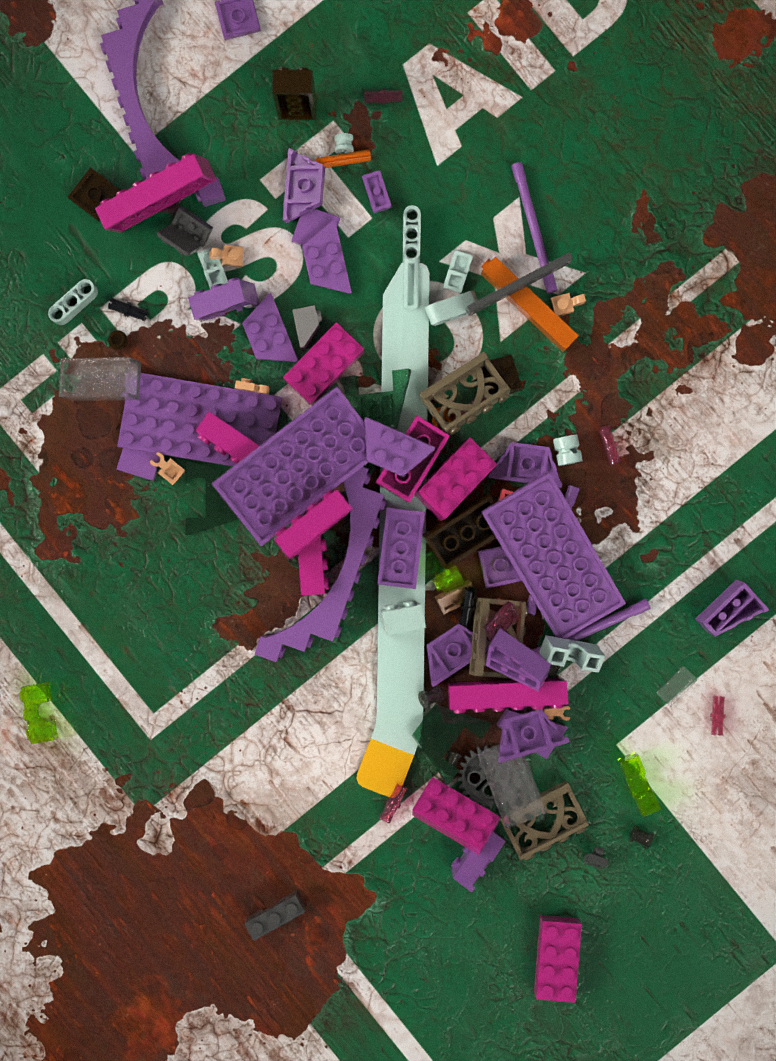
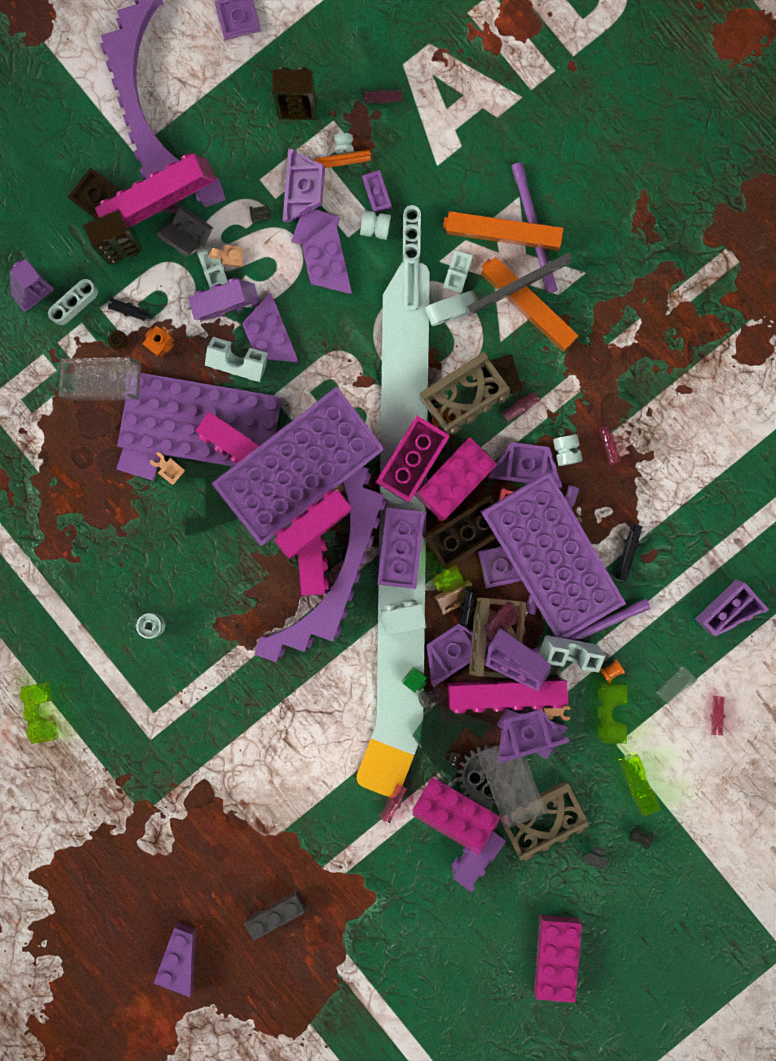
(28, 284): none -> medium lavender wedge
(113, 237): none -> dark brown brick
(150, 625): none -> light aqua wheel
(152, 338): none -> orange brick
(178, 961): none -> medium lavender wedge
(221, 357): none -> light aqua arch
(247, 385): light nougat plate -> none
(260, 213): none -> clear smoke bush
(307, 324): light grey slope -> none
(324, 364): dark pink brick -> none
(375, 224): none -> light aqua wheel
(380, 406): clear green wing -> none
(392, 448): medium lavender wing -> none
(414, 680): none -> green plate
(503, 231): none -> orange brick
(520, 406): none -> clear pink pin
(564, 303): light nougat plate -> none
(611, 696): none -> clear neon green arch
(612, 671): none -> orange bush
(629, 551): none -> black pin

